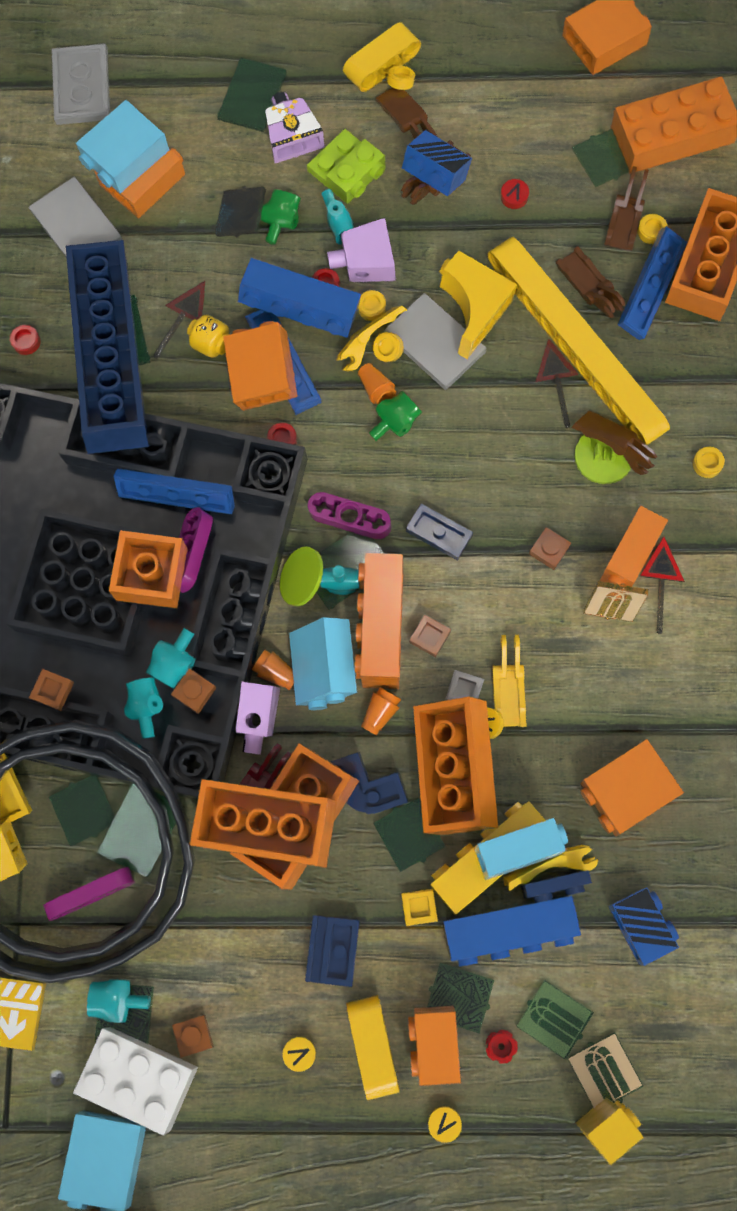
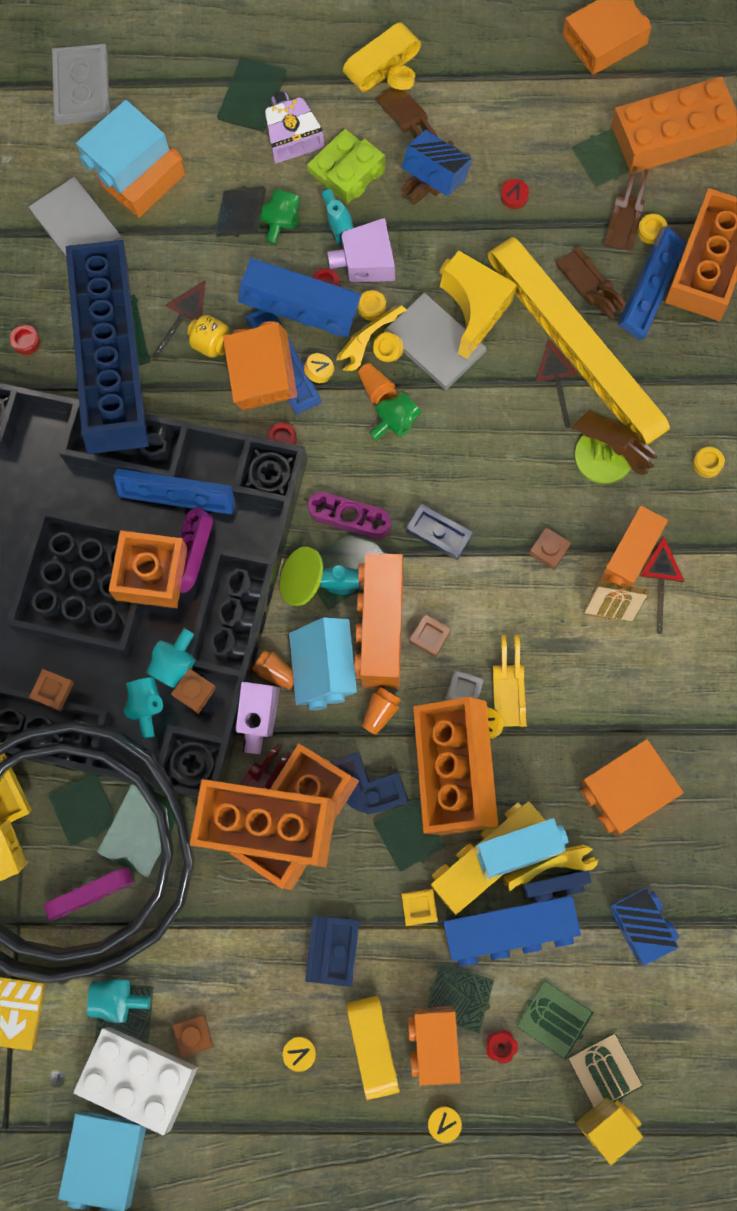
(318, 368): none -> yellow tile

